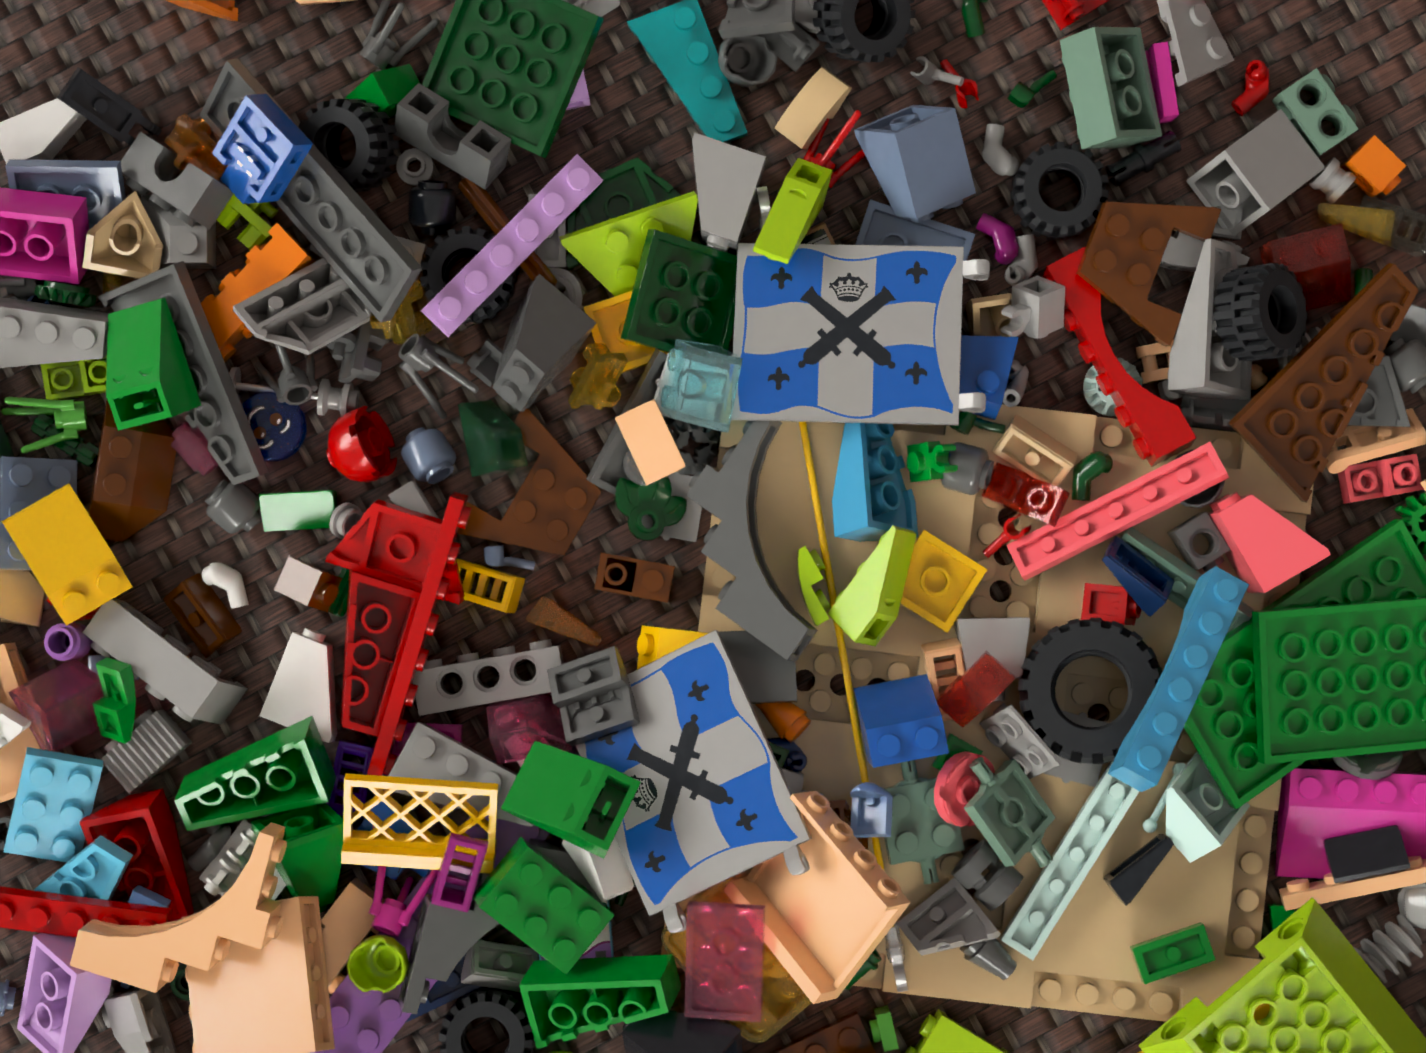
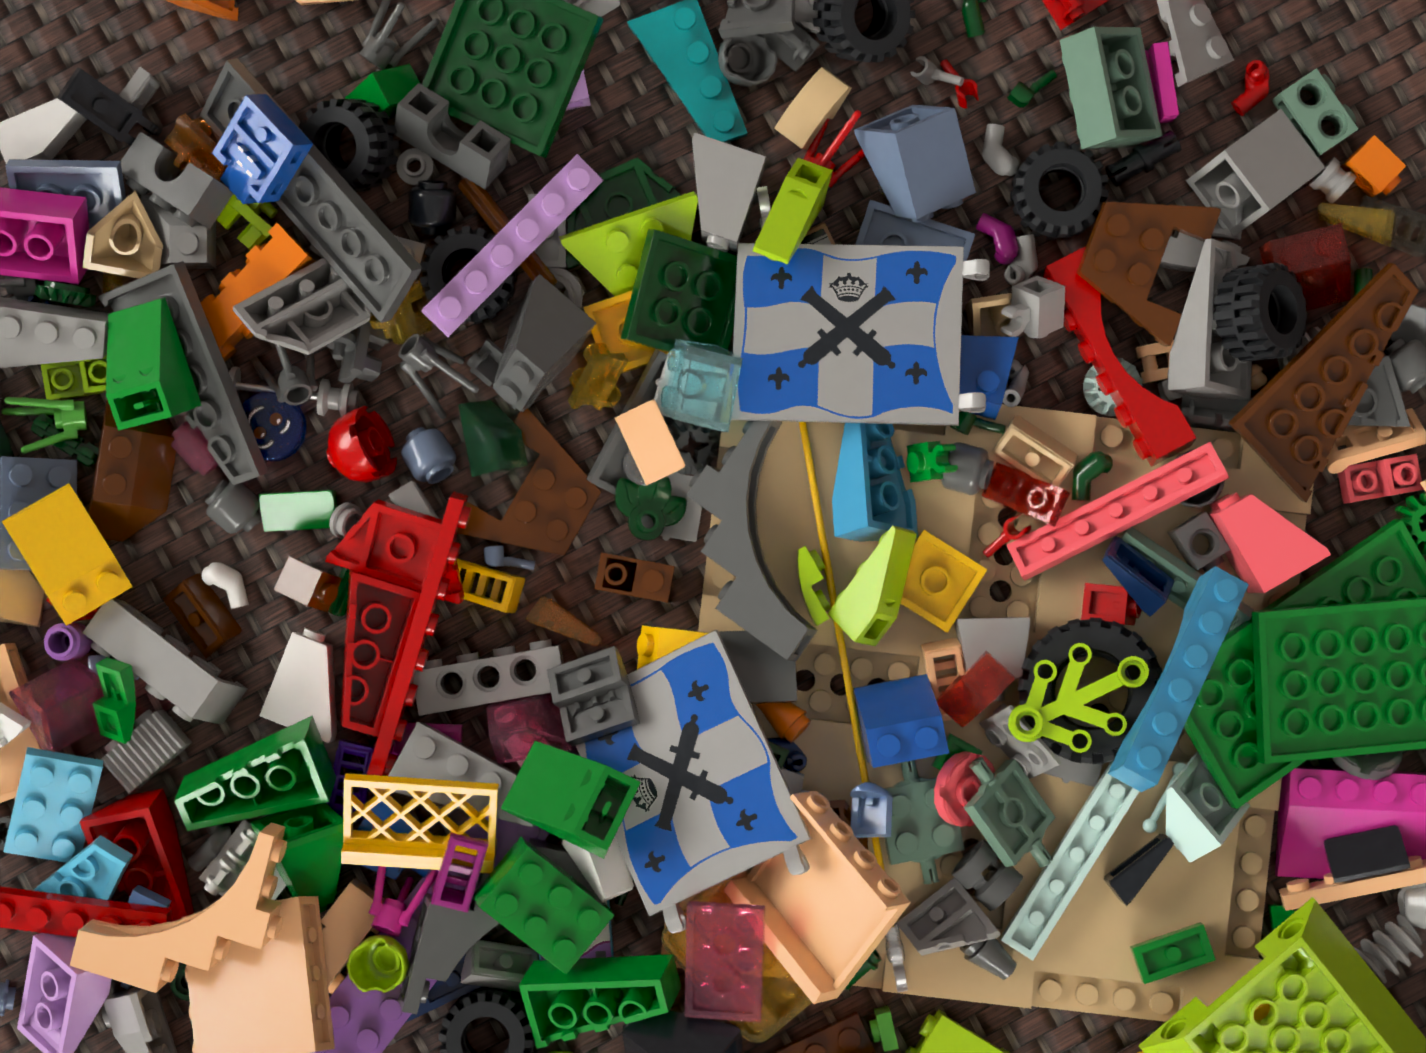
(140, 89): none -> light grey tile
(1072, 702): none -> lime plant

